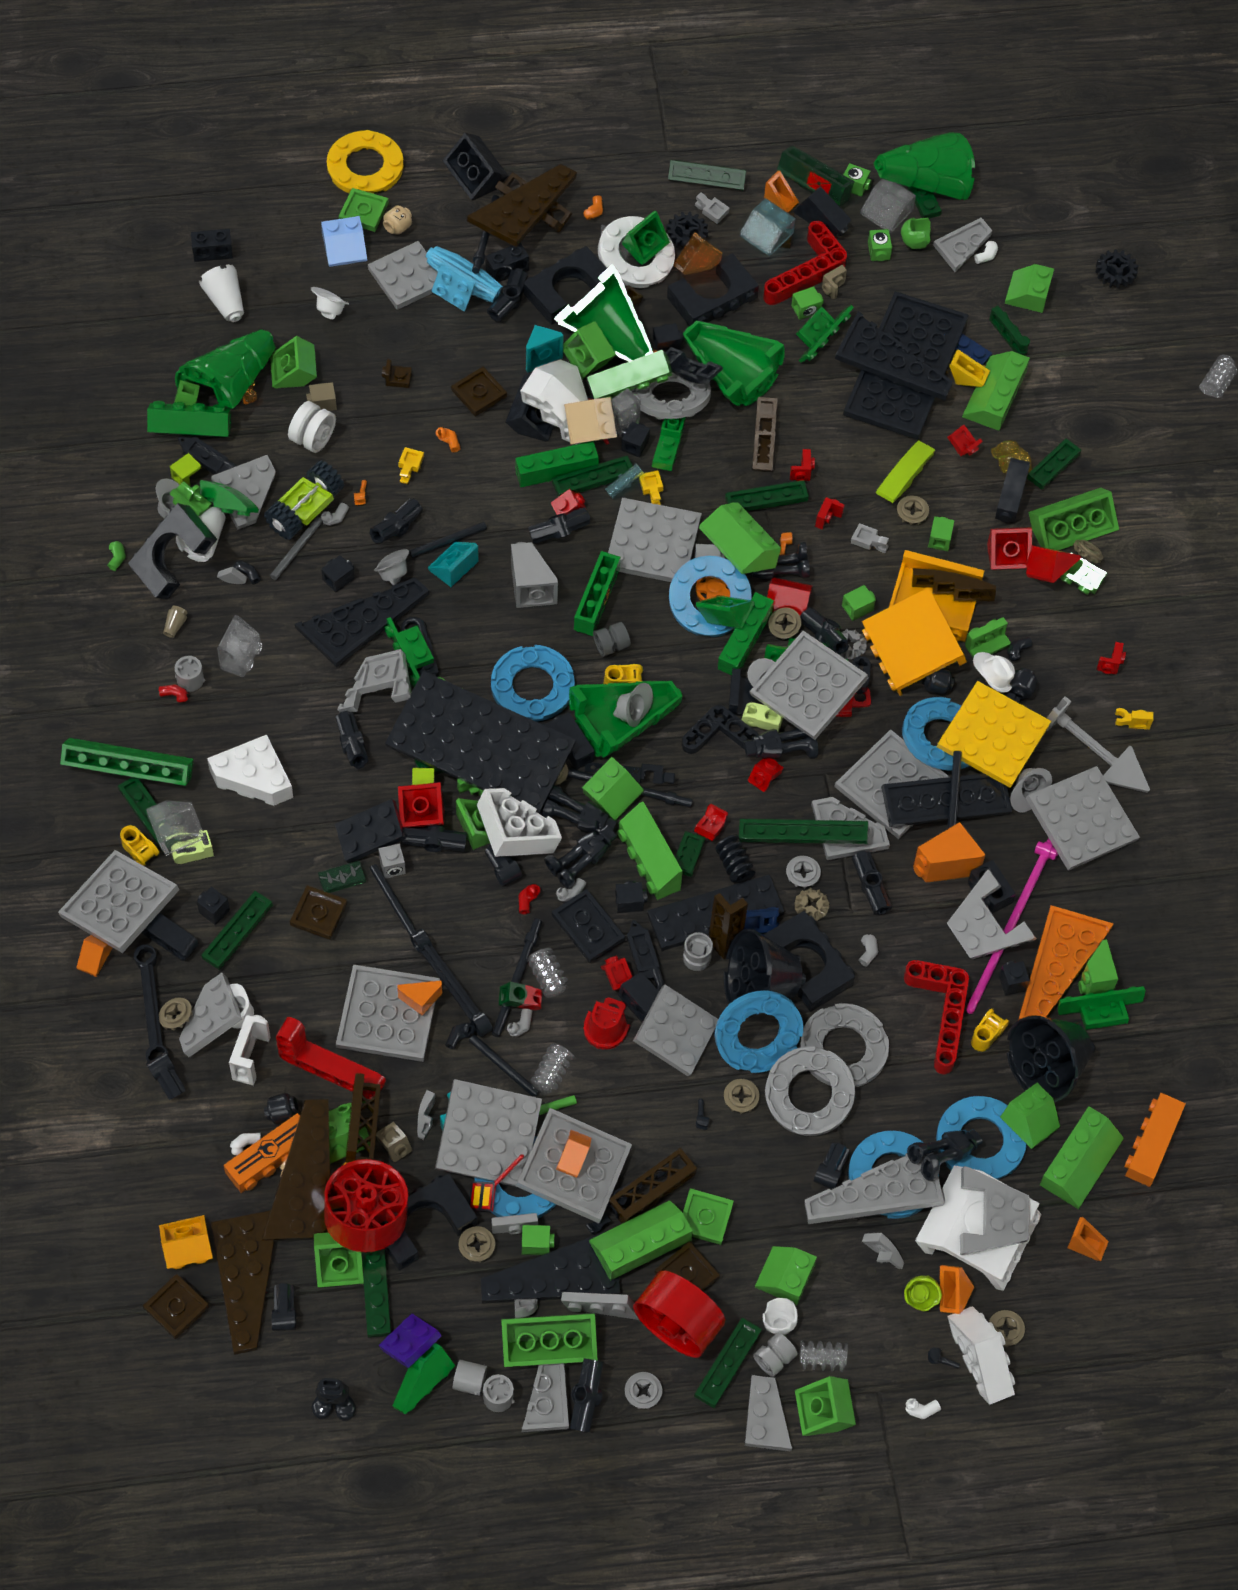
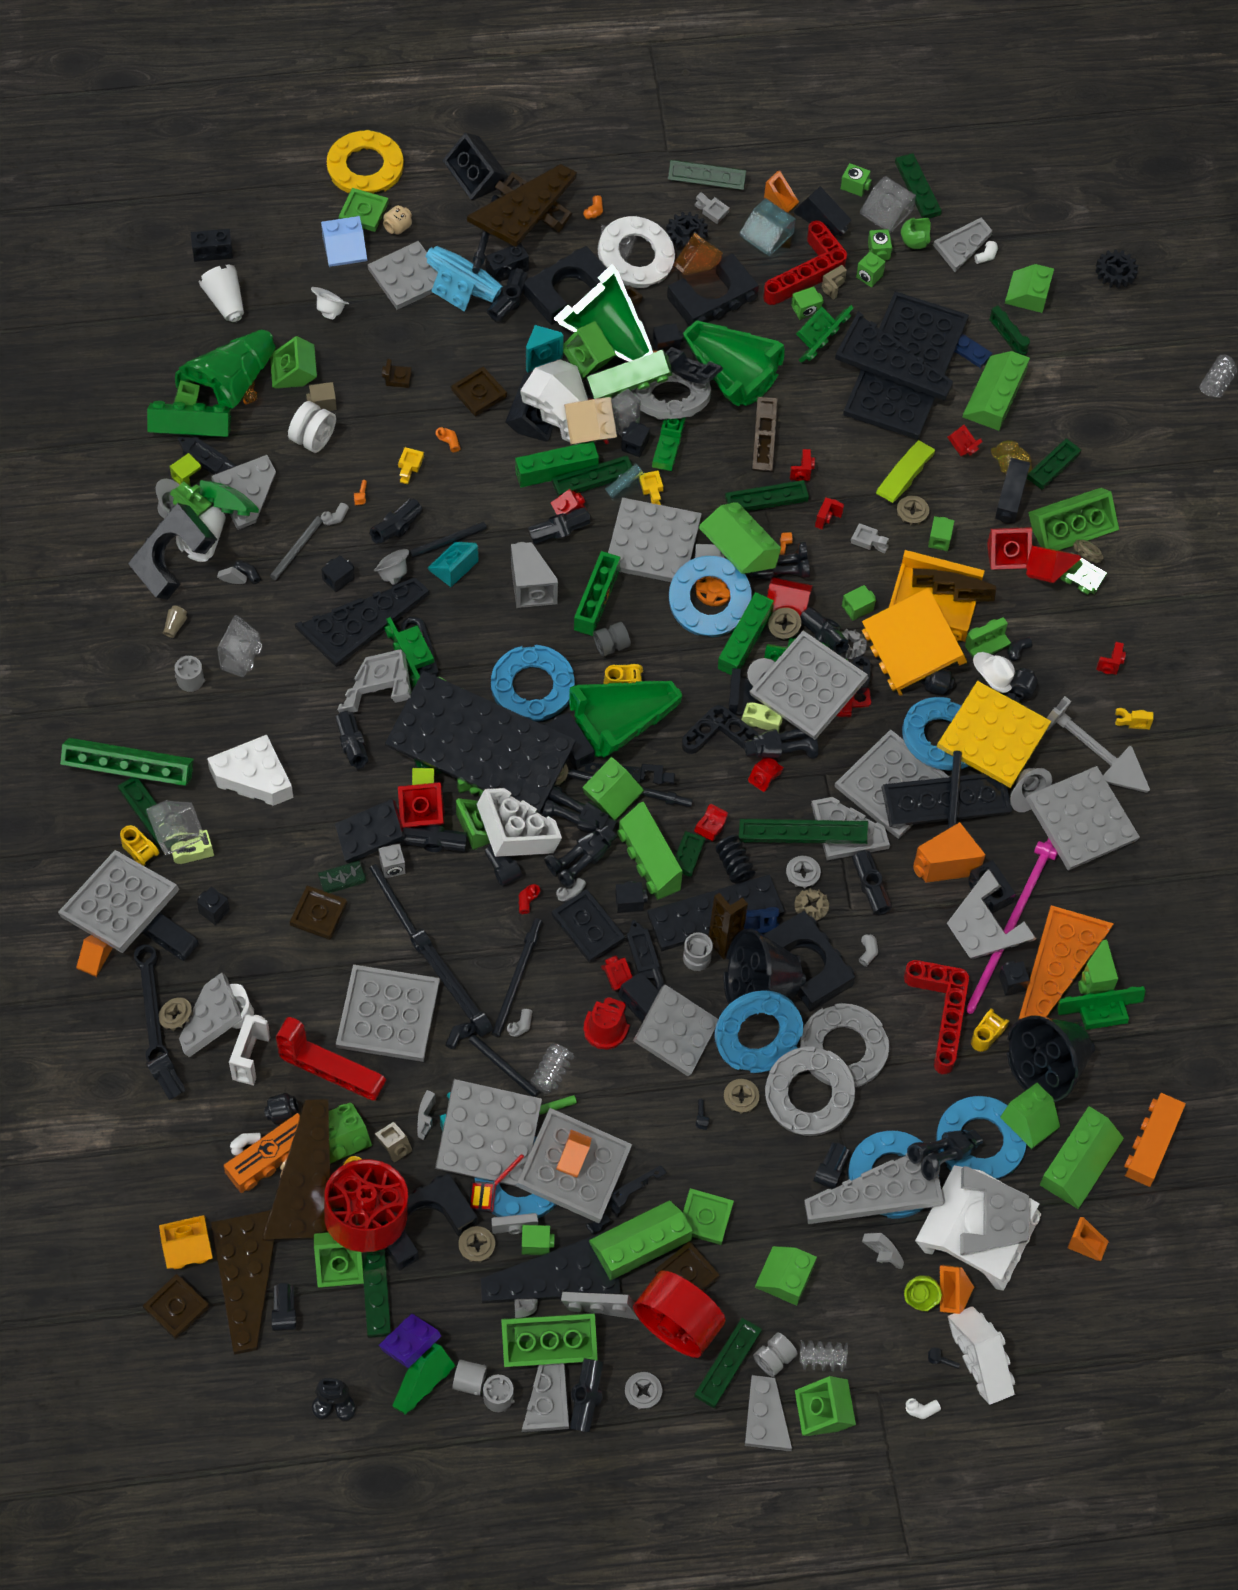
(118, 553): bright green arm -> none
(176, 690): red arm -> none
(237, 930): dark green plate -> none
(304, 500): plate -> none
(356, 1118): dark brown fence -> none
(420, 995): orange slope -> none
(520, 996): dark green leg -> none
(547, 972): clear piece -> none
(634, 705): light grey piece -> none
(646, 238): green slope -> none
(658, 1193): dark brown fence -> none
(725, 610): green slope -> none
(780, 1316): white hair -> none
(812, 174): clear green brick -> none
(870, 269): none -> bright green brick
(934, 164): green cone -> none
(968, 371): yellow slope -> none
(1013, 1321): dark tan gear -> none

